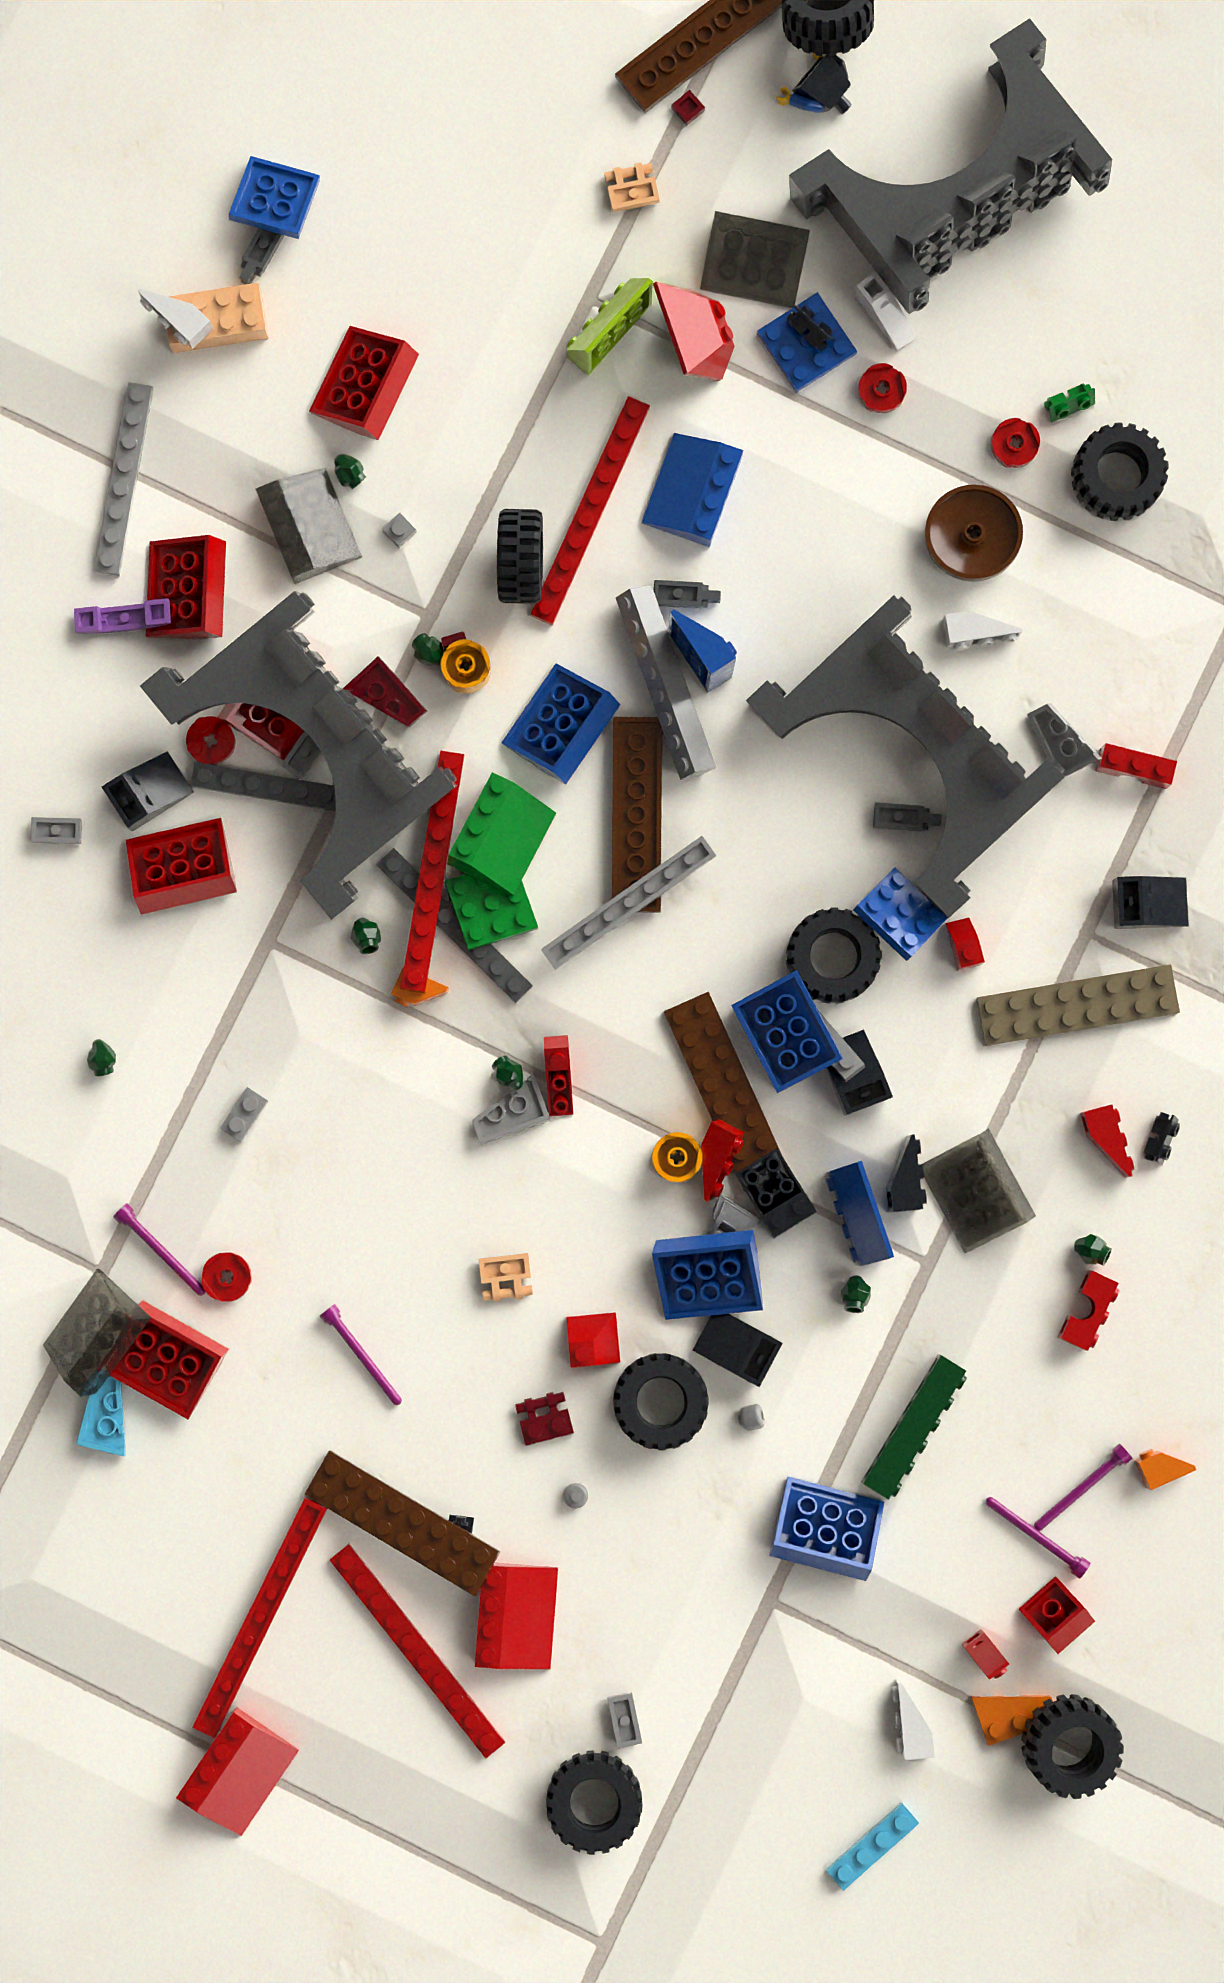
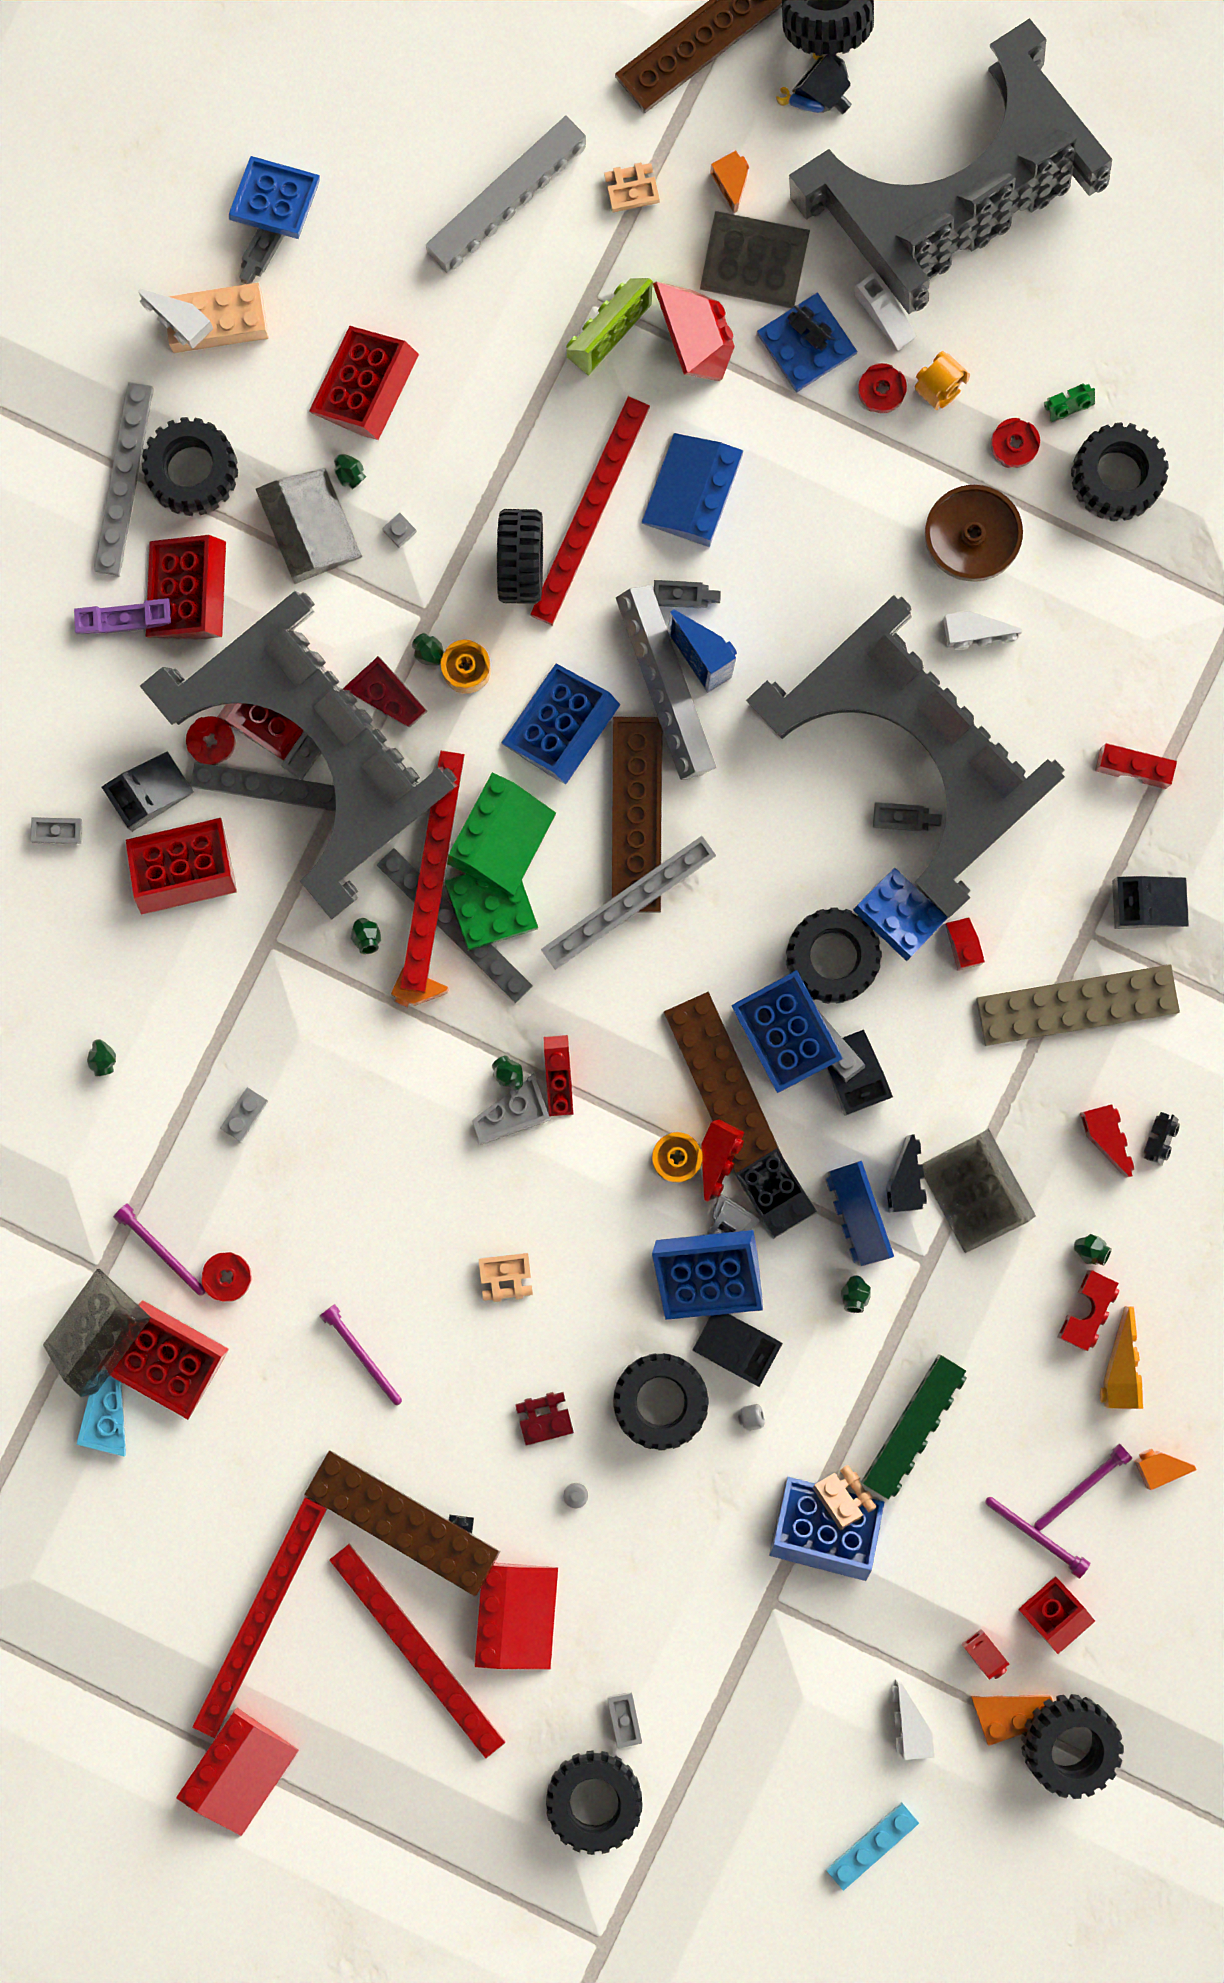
(168, 444): none -> black tyre
(447, 640): dark red tile -> none
(506, 194): none -> light grey brick
(593, 1339): red slope -> none
(688, 107): dark red tile -> none
(731, 176): none -> orange slope
(838, 1501): none -> light nougat plate
(941, 380): none -> light orange brick
(1061, 740): light grey wing -> none
(1121, 1381): none -> light orange wedge

